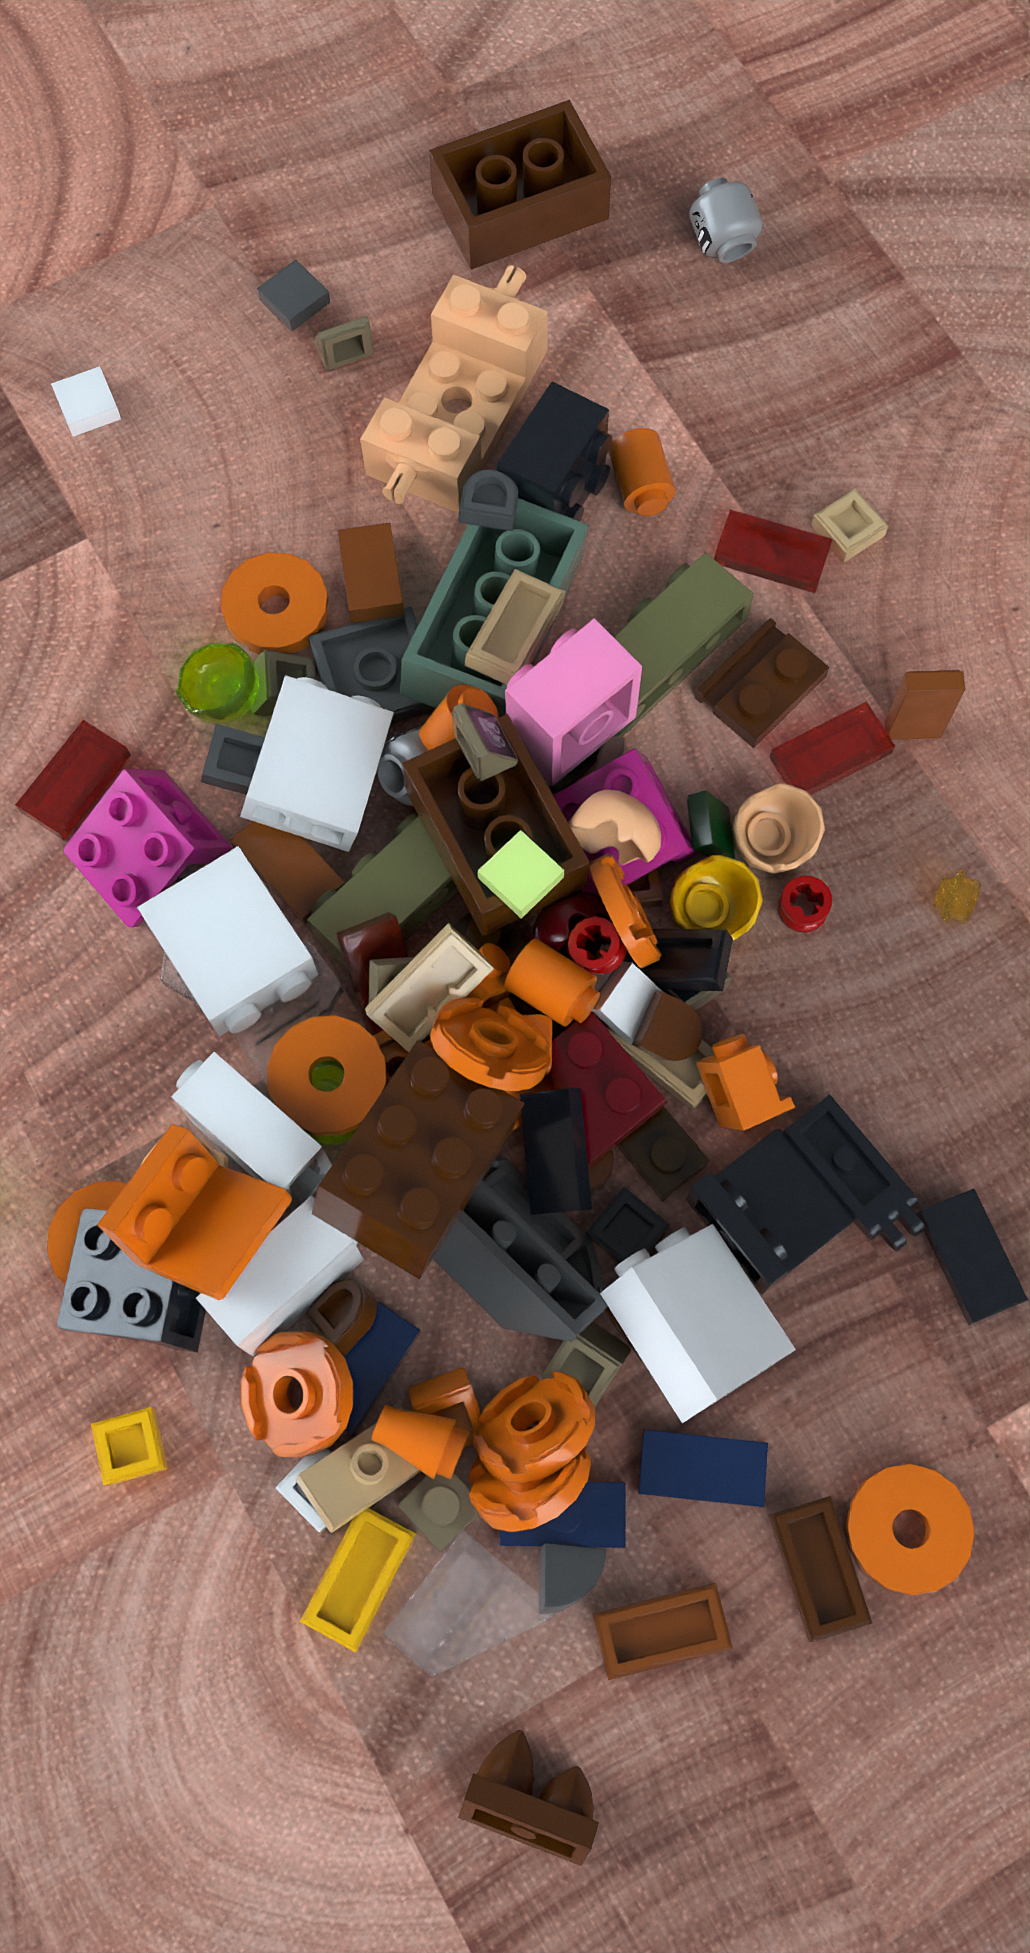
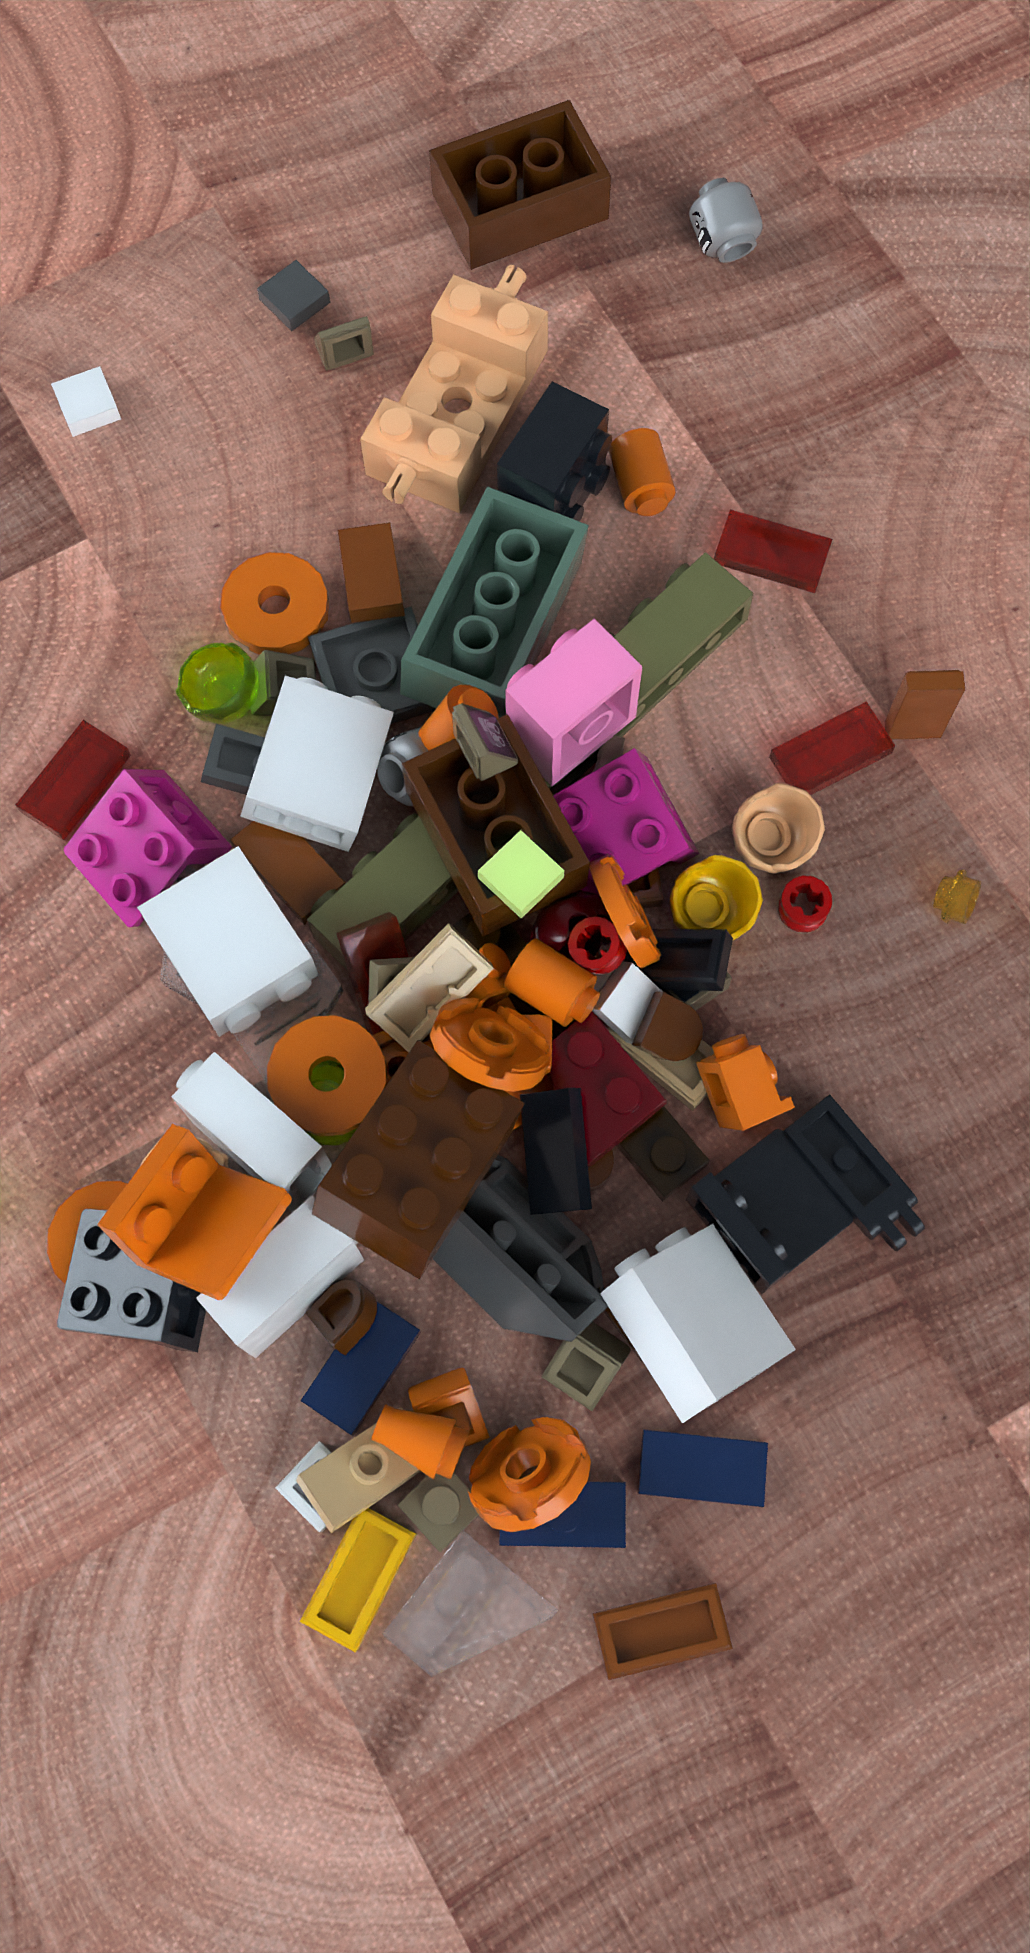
(129, 1446): yellow tile -> none
(325, 1388): orange tile -> none
(489, 500): dark grey tile -> none
(502, 1802): reddish brown tile -> none
(515, 627): tan tile -> none
(541, 1451): orange tile -> none
(567, 1575): dark grey tile -> none
(617, 822): light nougat hair -> none
(627, 1227): black tile -> none
(710, 825): dark green tile -> none
(762, 683): reddish brown plate -> none
(820, 1569): reddish brown tile -> none
(850, 524): tan tile -> none
(946, 1522): orange tile -> none
(971, 1256): black tile -> none

